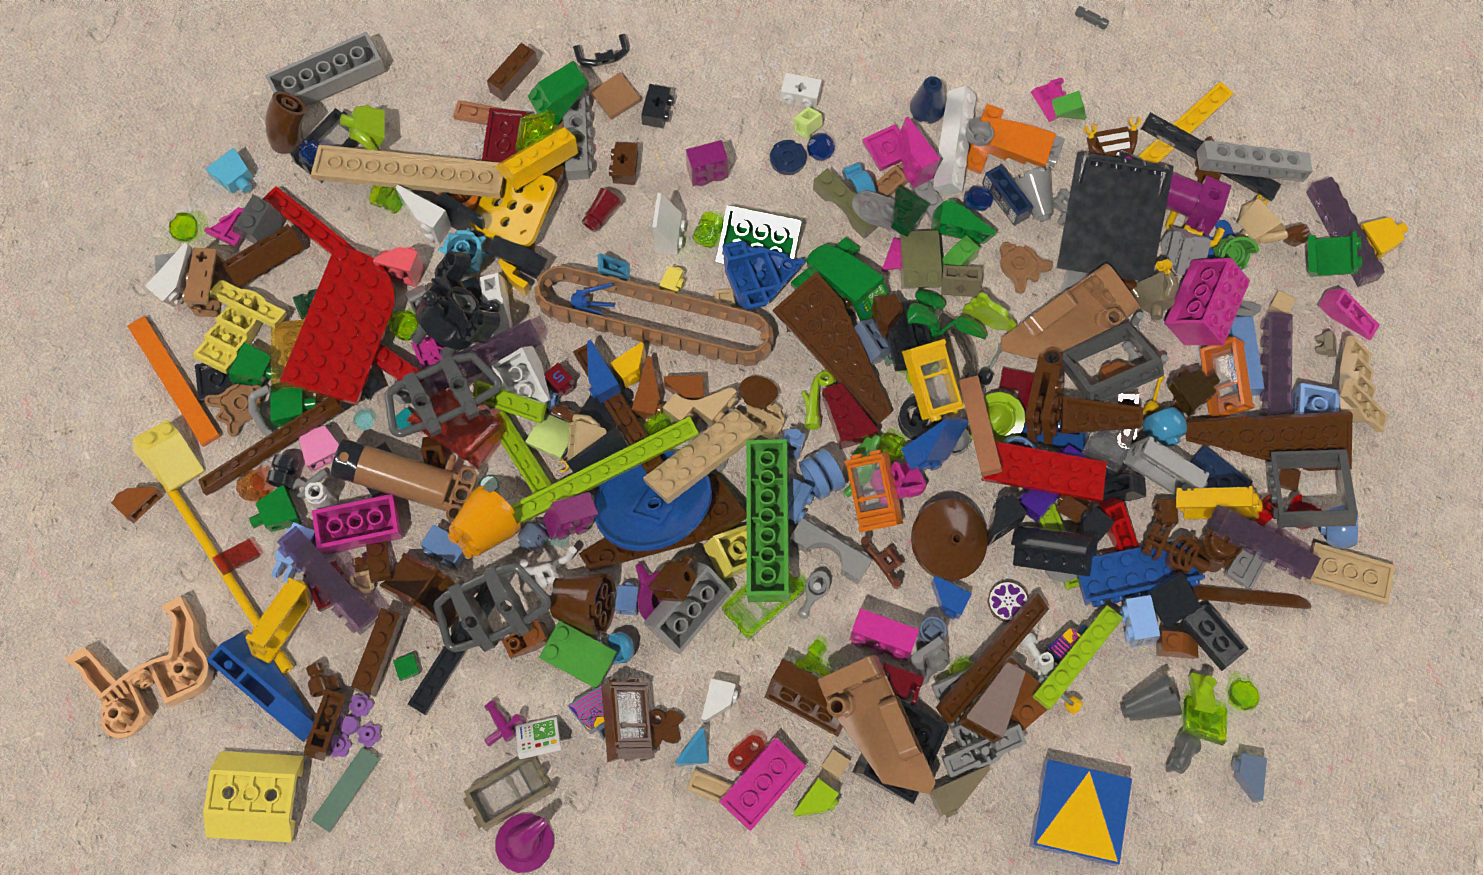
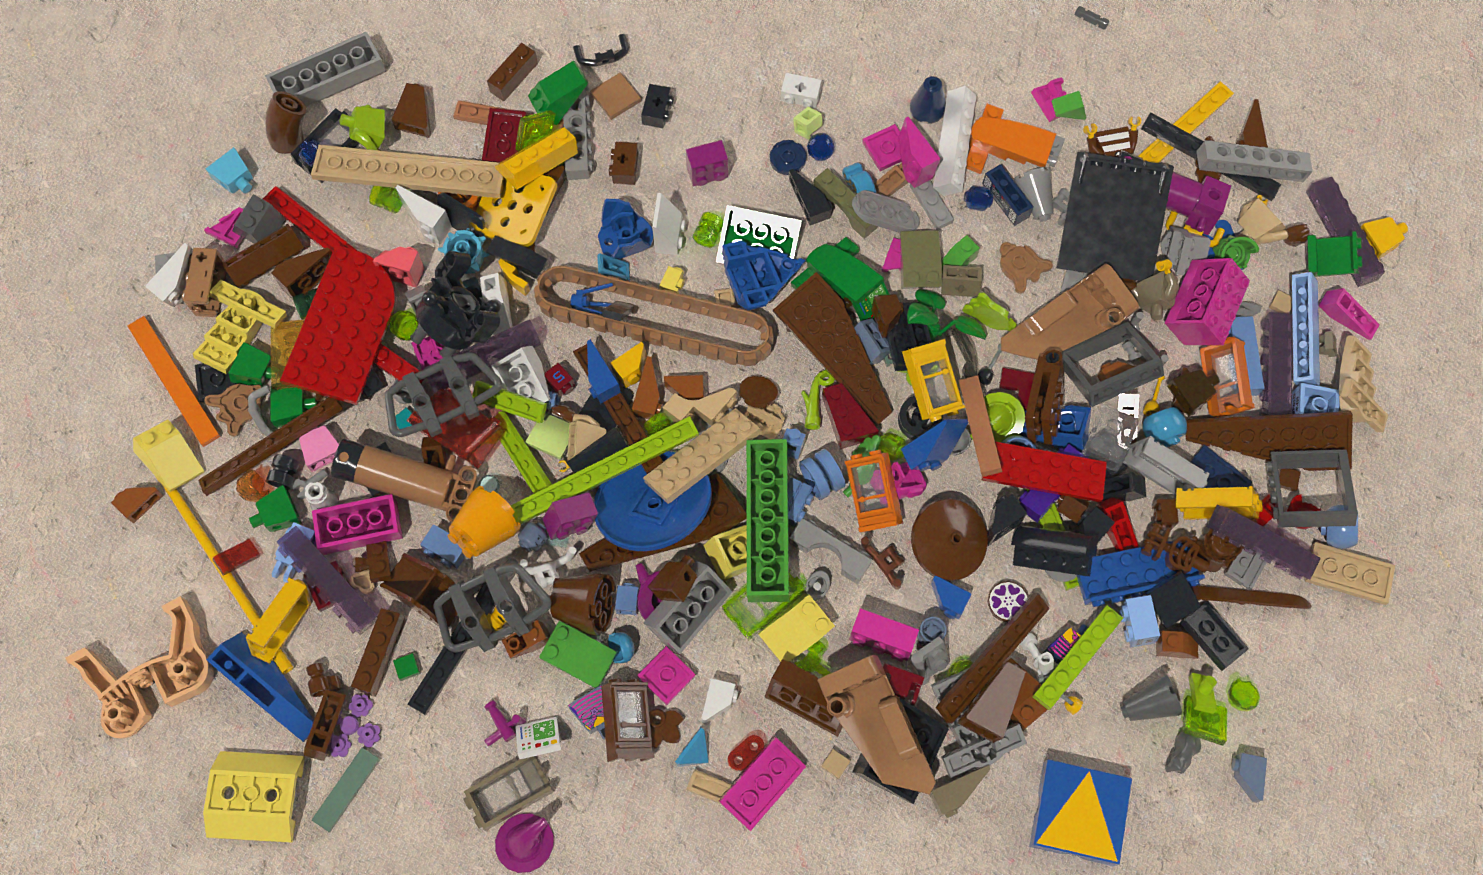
(184, 227): clear neon green hair -> none
(302, 272): none -> reddish brown slope
(363, 419): clear light blue tile -> none
(412, 111): none -> reddish brown slope
(494, 621): none -> yellow wheel
(601, 209): dark red plant -> none
(618, 310): none -> black tile
(623, 229): none -> blue piece
(666, 675): none -> dark pink plate
(796, 628): none -> light yellow slope
(812, 201): none -> black slope
(817, 801): lime slope -> none
(907, 211): dark green wing -> none
(957, 222): green slope -> none
(979, 132): light grey hair -> none
(1093, 416): reddish brown wing -> none
(1253, 128): none -> reddish brown slope
(1305, 329): none -> light blue brick

